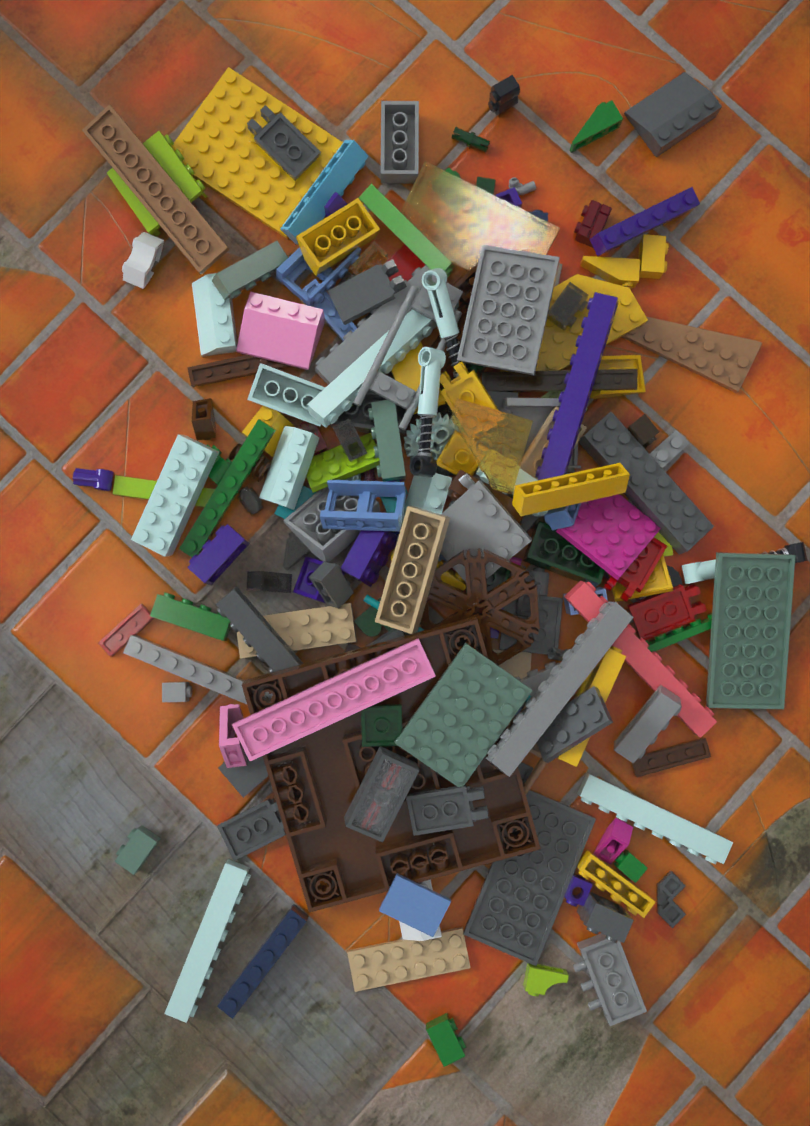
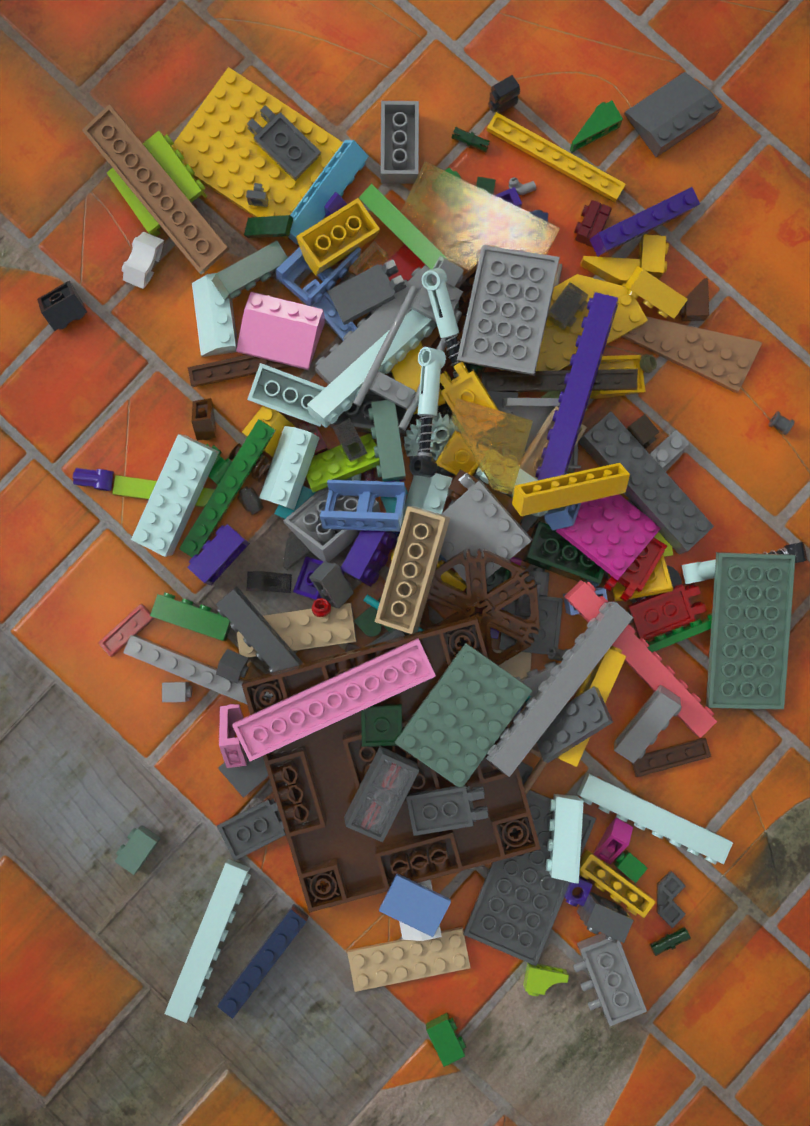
(61, 306): none -> black slope
(232, 666): none -> dark grey brick
(258, 196): none -> dark grey tile
(268, 226): none -> dark green tile
(318, 605): none -> red plate
(452, 270): none -> light grey brick
(555, 157): none -> yellow plate
(565, 837): none -> light aqua slope
(648, 363): none -> olive plate
(655, 293): none -> yellow brick
(670, 941): none -> dark green pin
(697, 305): none -> reddish brown slope
(781, 423): none -> dark grey bush

